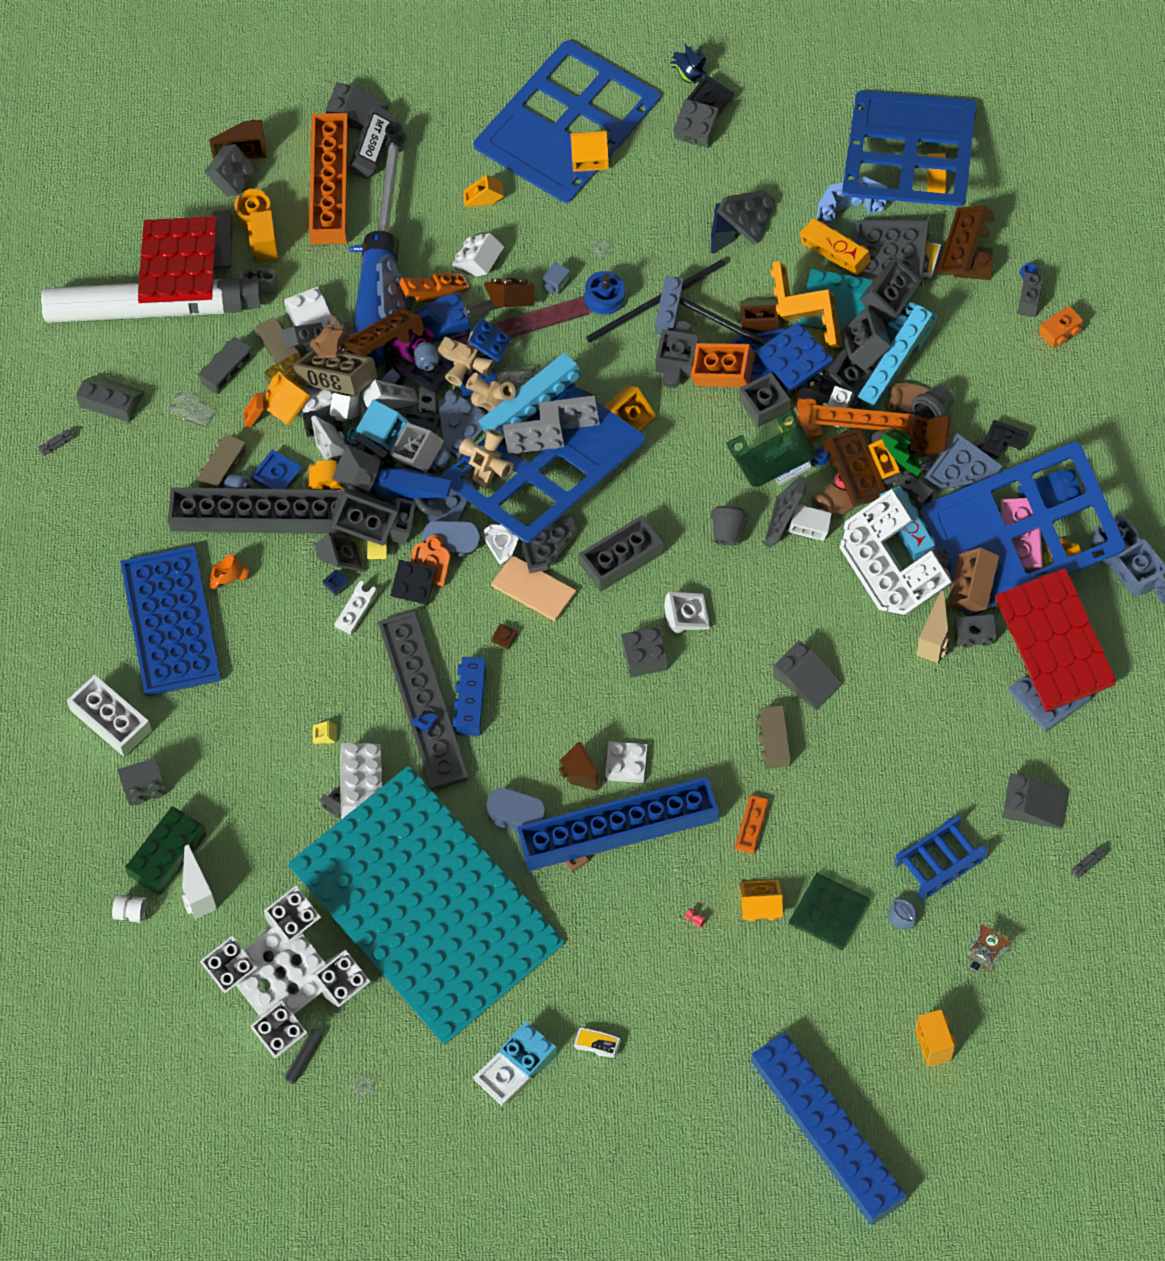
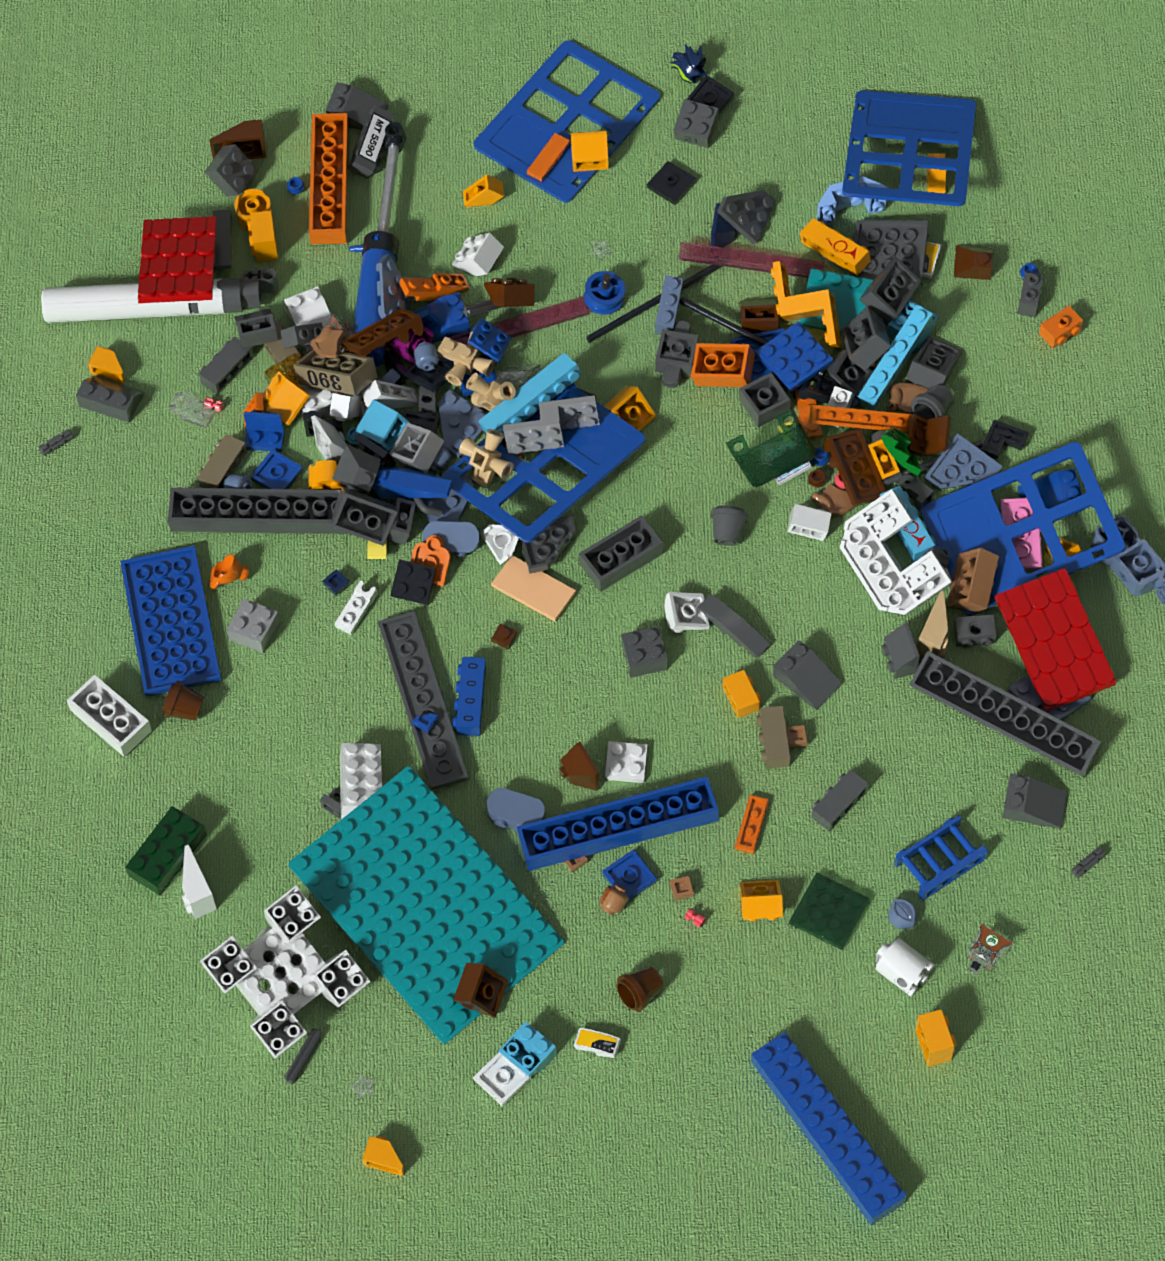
(105, 364): none -> light orange slope
(125, 908): white wheel -> none
(142, 782): dark grey brick -> none
(182, 702): none -> reddish brown piece
(211, 403): none -> coral piece
(253, 625): none -> light grey brick
(256, 328): none -> dark grey slope
(264, 431): none -> blue bracket
(295, 185): none -> blue plate
(324, 733): light yellow slope -> none
(340, 551): dark grey slope -> none
(382, 1156): none -> light orange slope
(480, 989): none -> reddish brown slope
(548, 157): none -> orange tile
(556, 278): sand blue brick -> none
(613, 899): none -> medium nougat head
(631, 874): none -> blue tile
(639, 987): none -> reddish brown piece
(671, 182): none -> black plate
(681, 888): none -> medium nougat plate
(734, 625): none -> dark grey slope
(741, 693): none -> light orange brick
(746, 259): none -> clear pink tile
(784, 510): dark grey plate -> none
(796, 736): none -> medium nougat plate
(817, 478): none -> reddish brown plate
(839, 800): none -> dark grey brick
(901, 652): none -> dark grey slope
(903, 966): none -> white cylinder
(933, 363): none -> dark grey slope
(964, 239): reddish brown hinge -> none
(1006, 714): none -> dark grey brick

